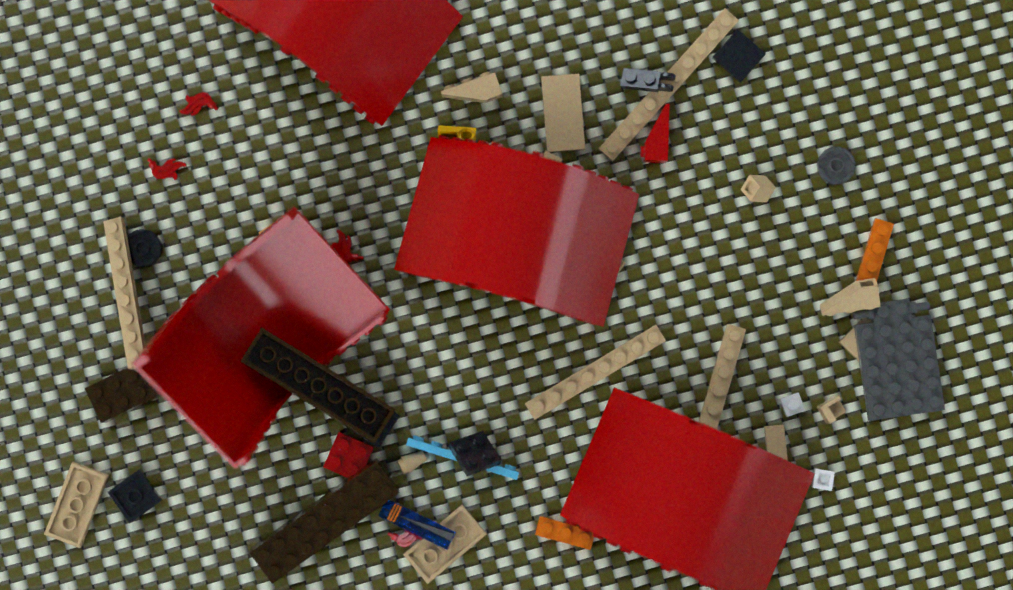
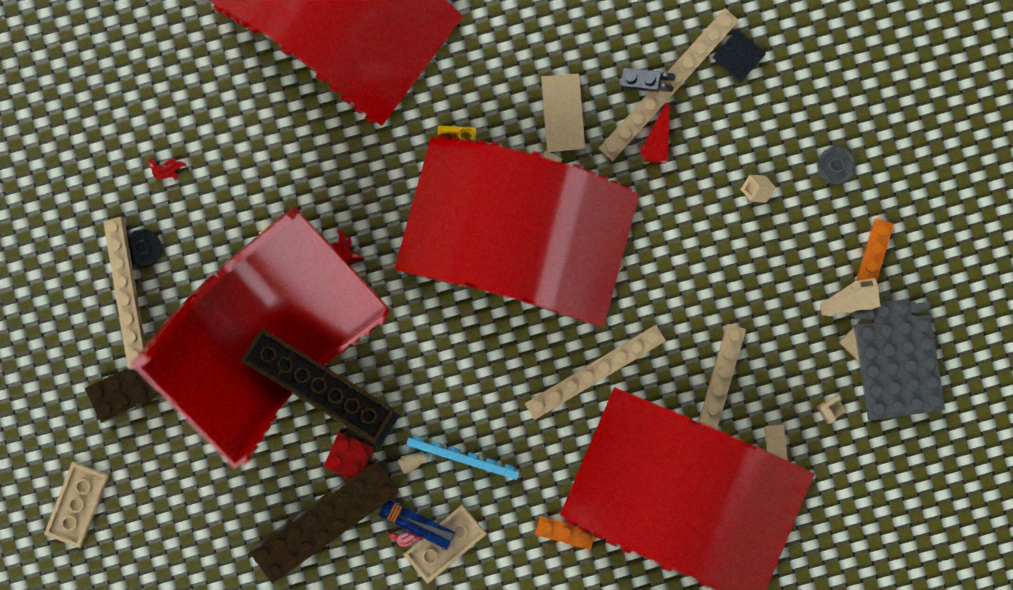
(134, 496): black plate -> none
(197, 102): red piece -> none
(475, 453): black plate -> none
(477, 90): tan slope -> none
(792, 404): white plate -> none
(823, 479): white plate -> none

